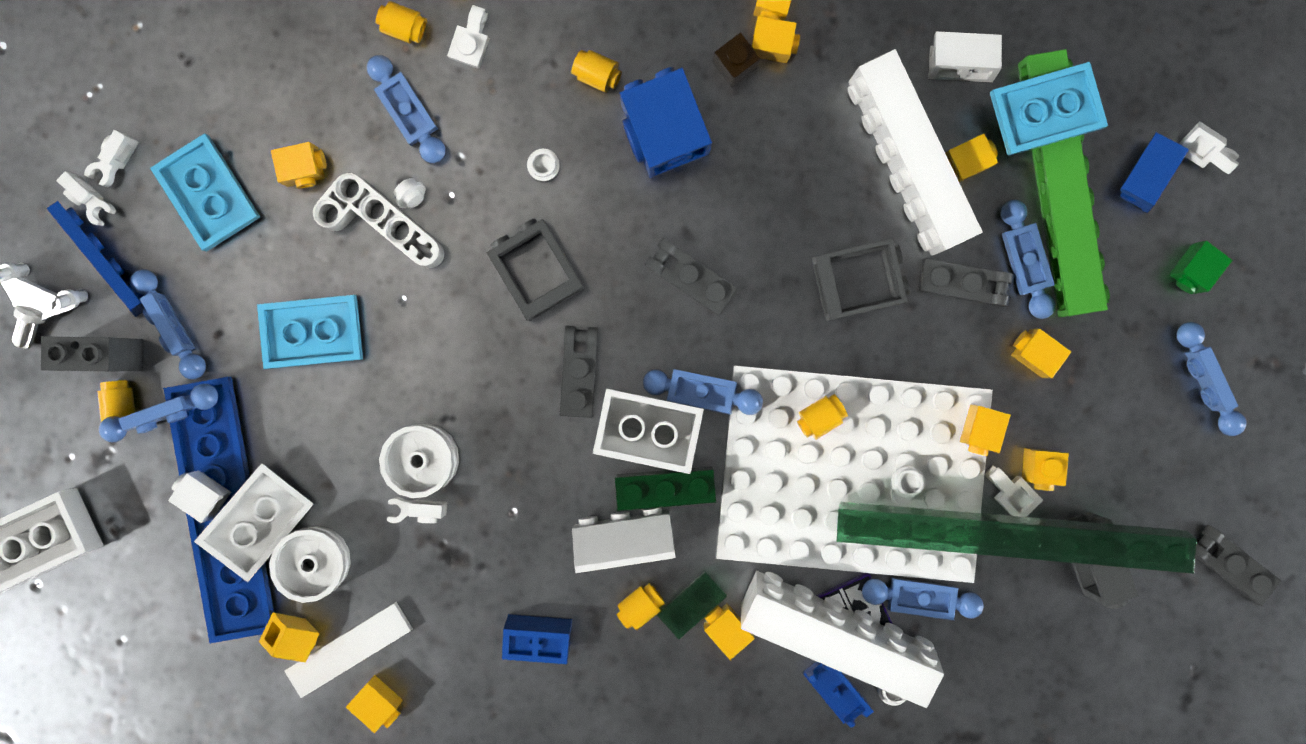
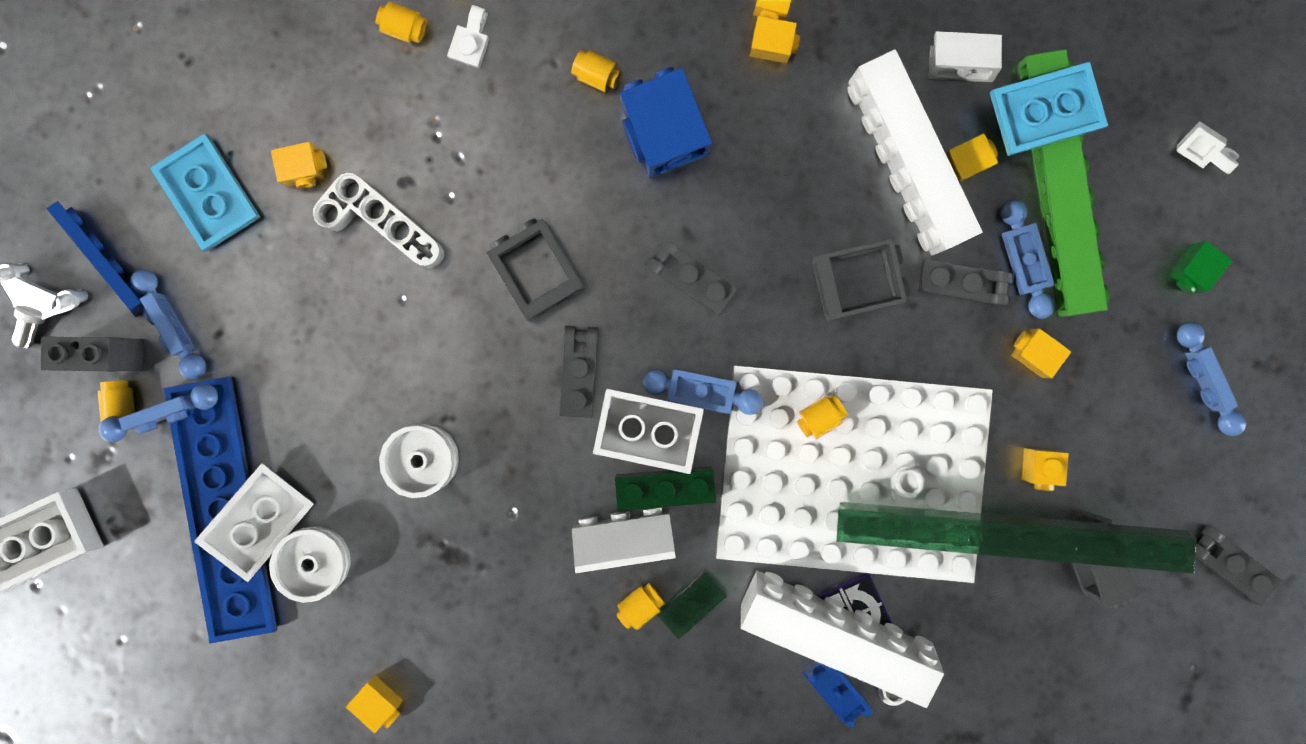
(83, 193): white plate -> none
(114, 154): white plate -> none
(198, 495): white brick -> none
(289, 637): yellow brick -> none
(310, 331): medium azure plate -> none
(348, 649): white tile -> none
(405, 109): medium blue plate -> none
(409, 193): white plate -> none
(425, 510): white plate -> none
(536, 639): blue hinge -> none
(543, 164): white plate -> none
(725, 630): yellow brick -> none
(736, 59): dark brown brick -> none
(922, 598): medium blue plate -> none
(984, 430): yellow brick -> none
(1014, 495): white plate -> none
(1153, 172): blue hinge -> none

